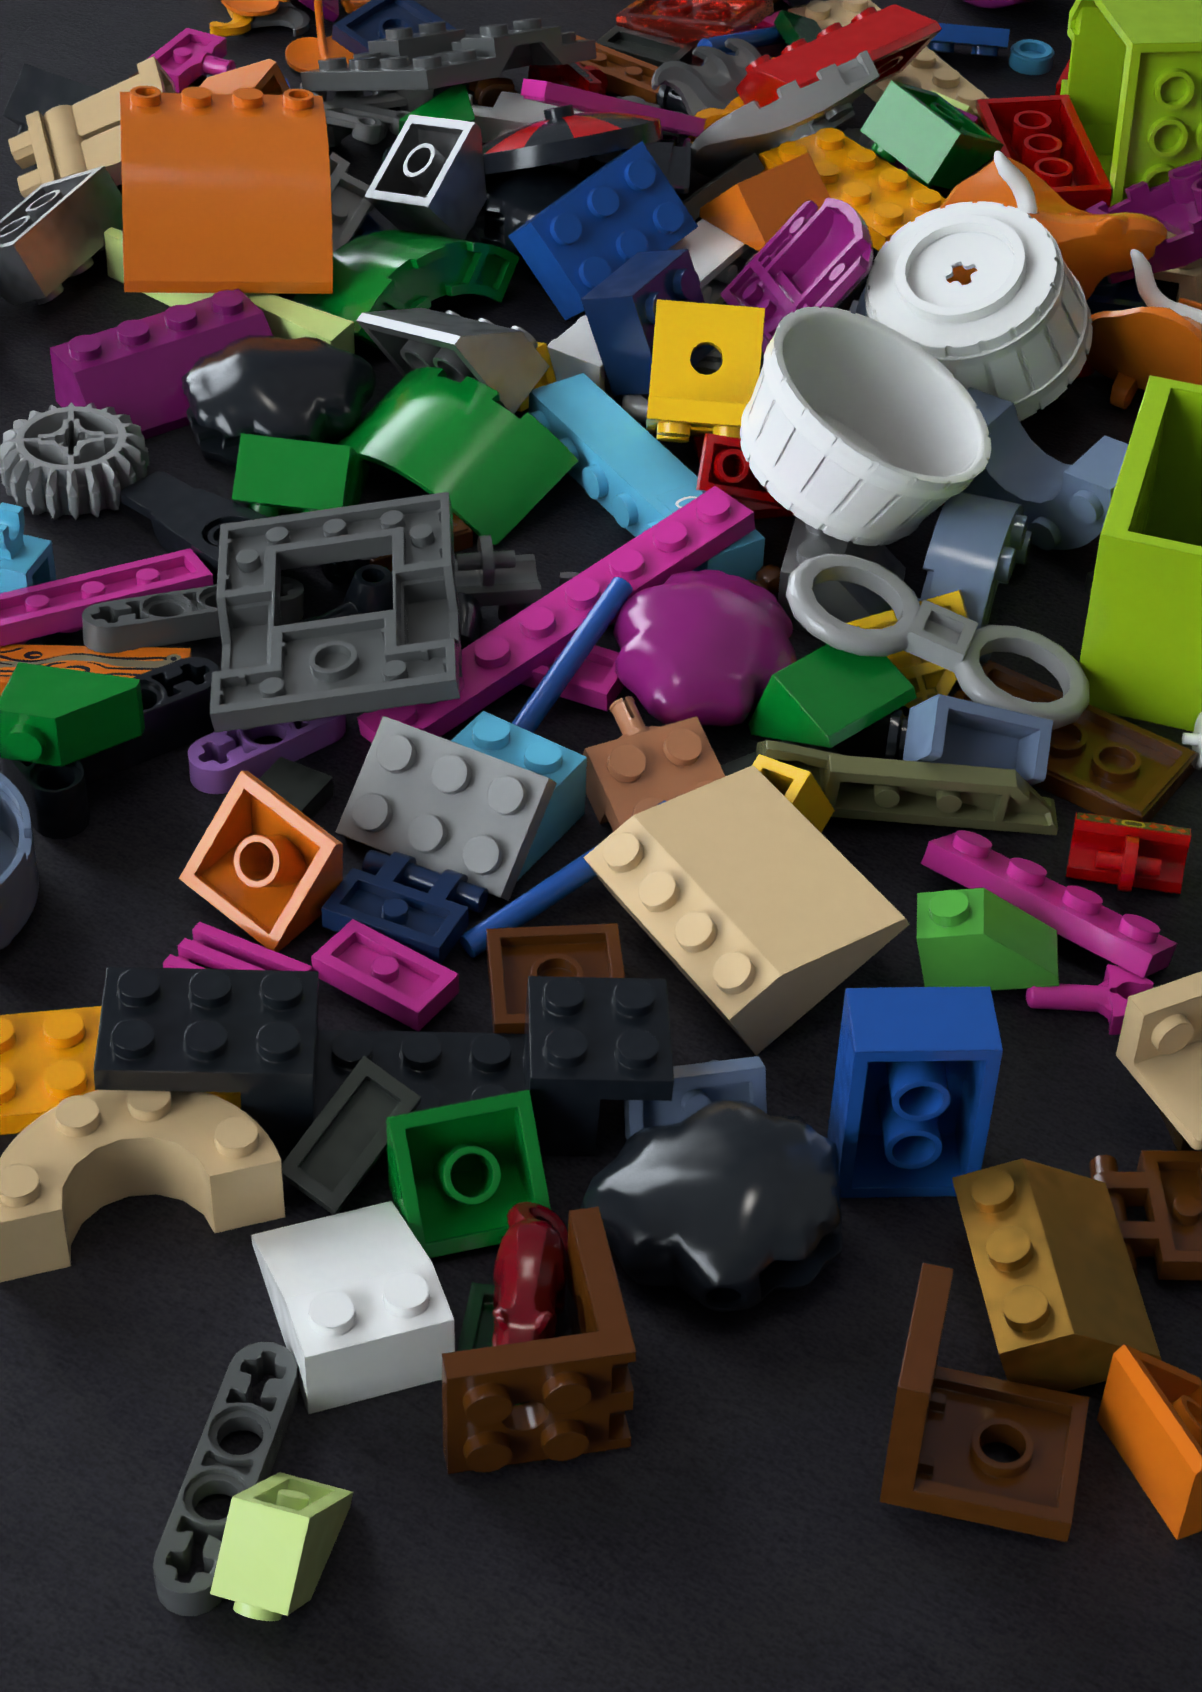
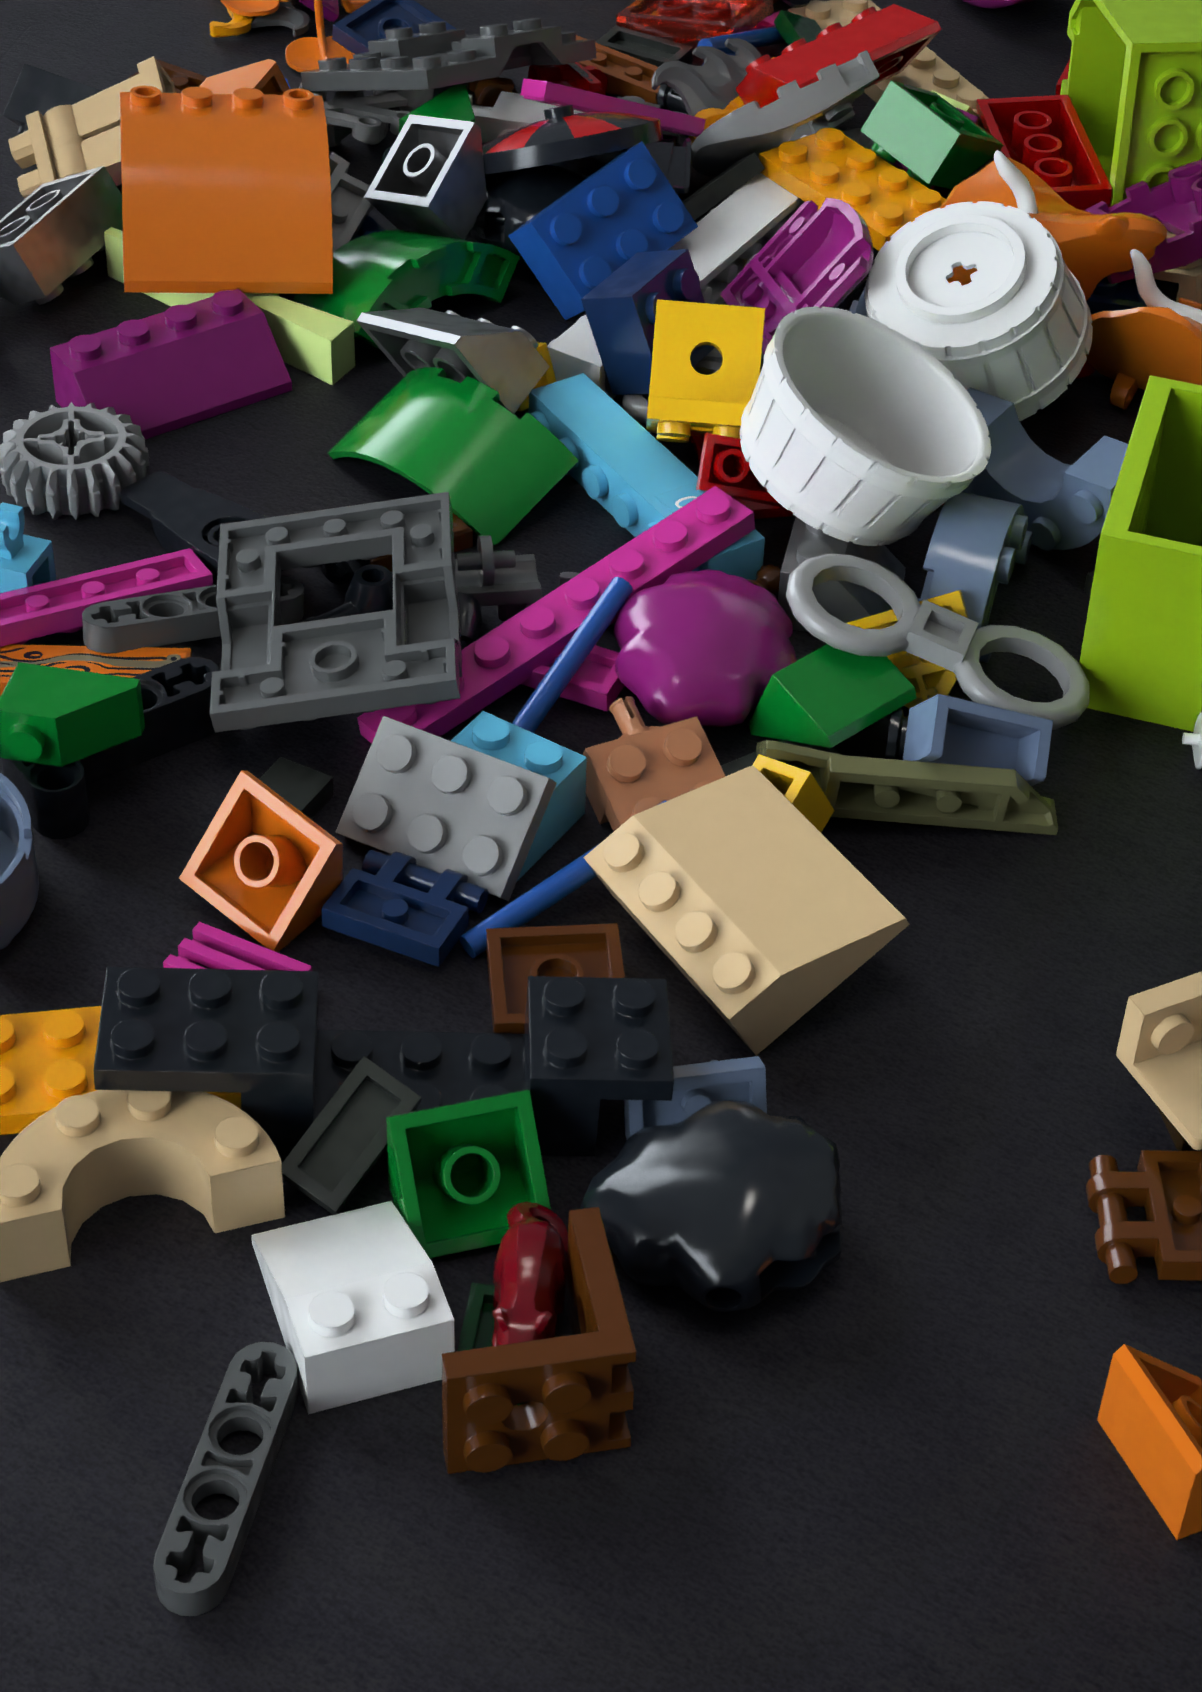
(193, 55): dark pink plate -> none
(222, 755): medium lavender beam -> none
(275, 390): black piece -> none
(278, 1544): yellowish green slope -> none
(296, 475): green slope -> none
(385, 974): dark pink plate -> none
(765, 202): orange slope -> none
(913, 1088): blue brick -> none
(951, 1413): reddish brown bracket -> none
(983, 942): bright green slope -> none
(984, 40): blue plate -> none
(1031, 57): dark azure tile -> none
(1052, 1273): pearl gold slope -> none
(1070, 910): dark pink plate -> none
(1103, 758): reddish brown tile -> none
(1106, 998): dark pink bar -> none
(1128, 853): red hips -> none

